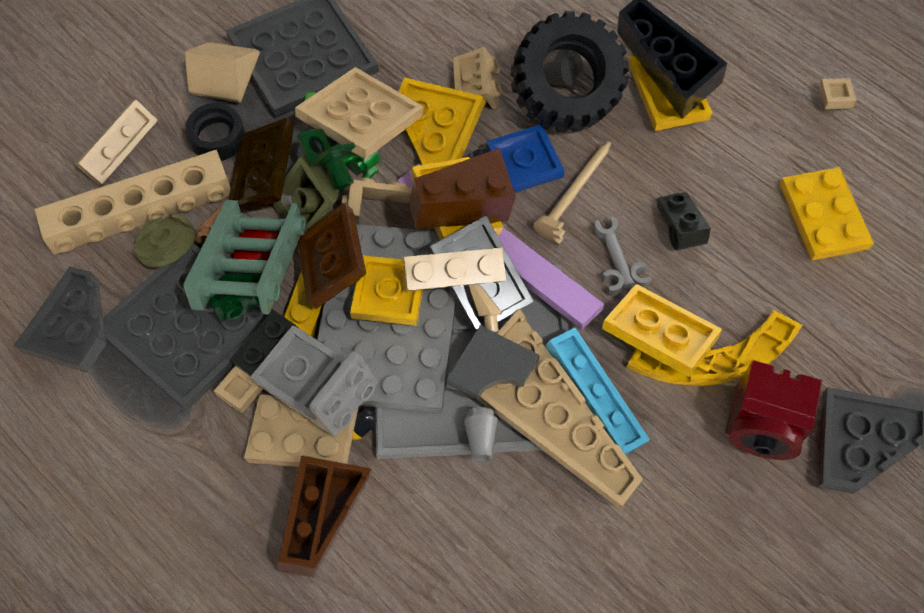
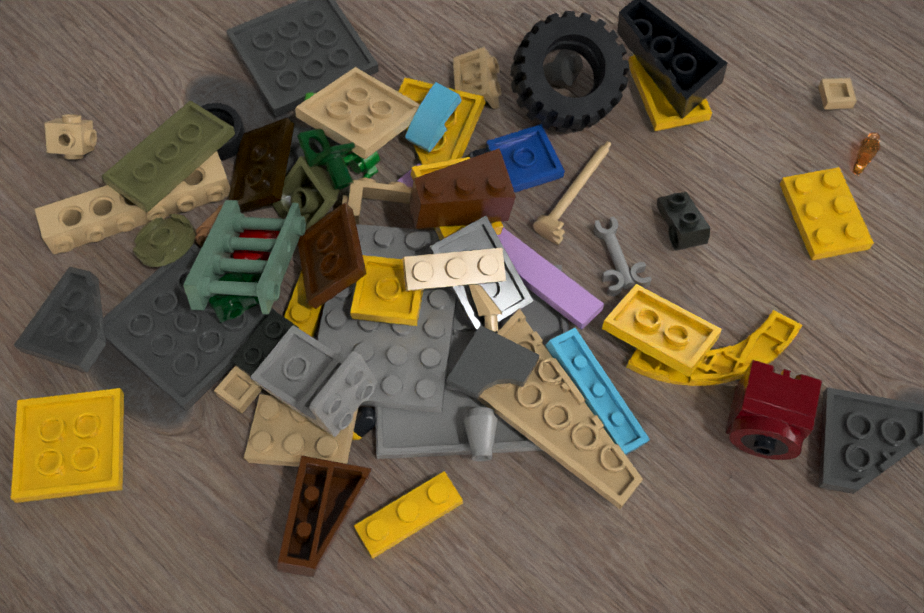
(68, 445): none -> yellow plate
(70, 136): none -> tan brick
(116, 142): tan plate -> none
(168, 155): none -> olive tile
(219, 70): tan slope -> none
(408, 514): none -> yellow plate
(429, 120): none -> medium azure slope
(867, 151): none -> clear orange bar

